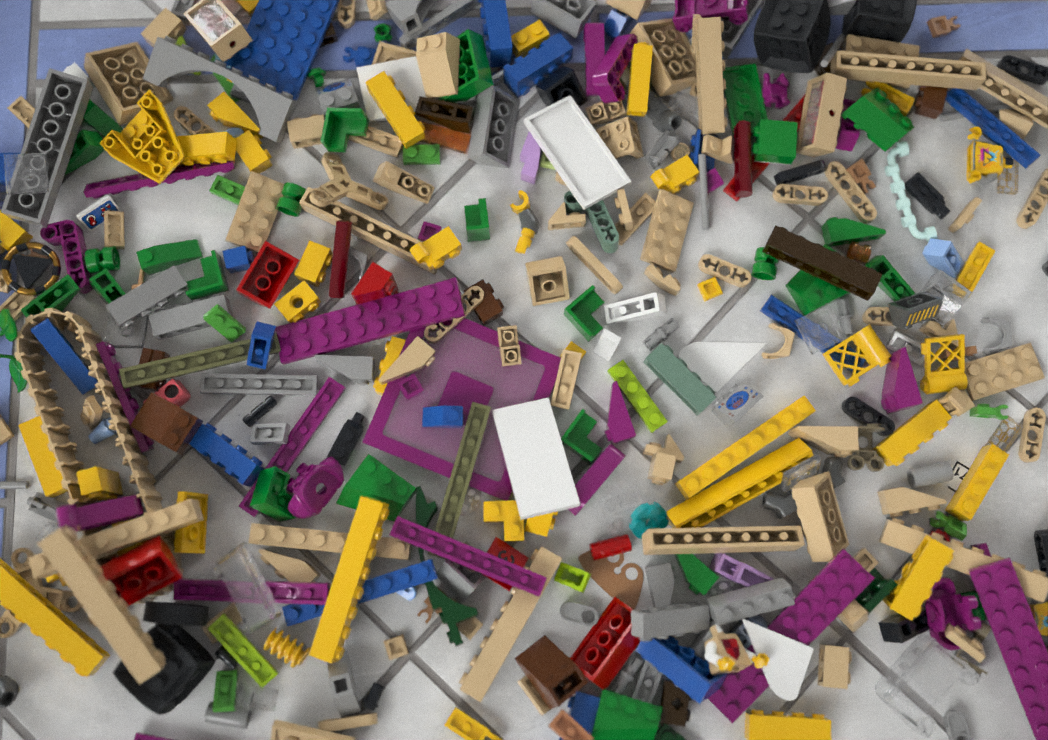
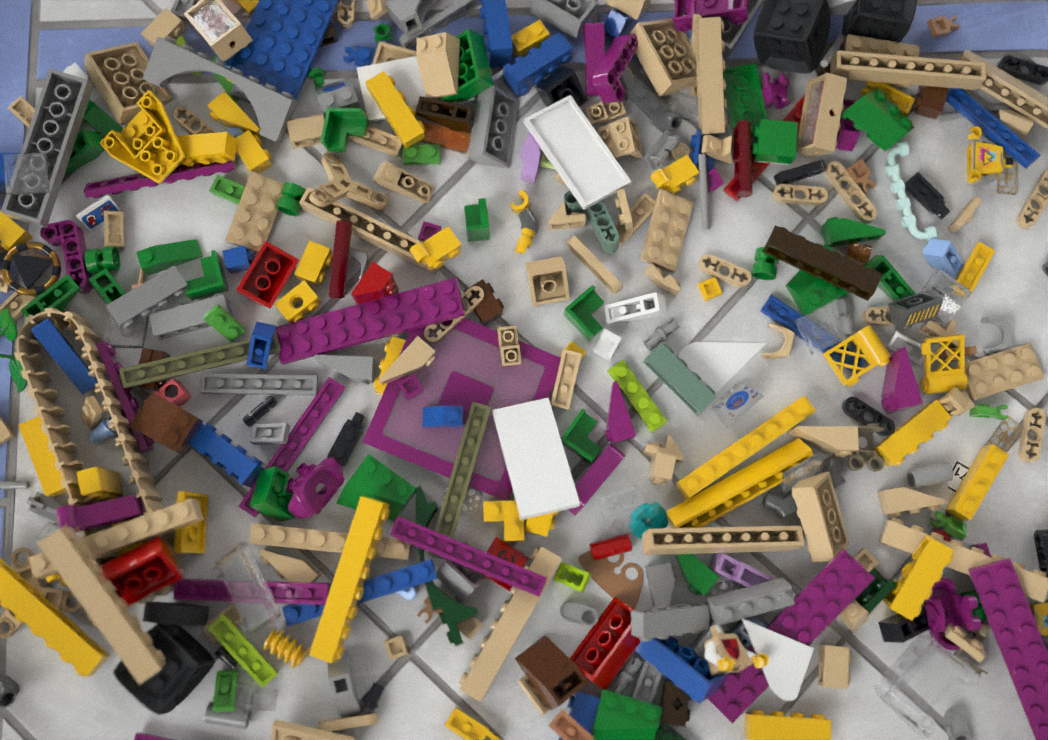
(639, 79): yellow brick -> none

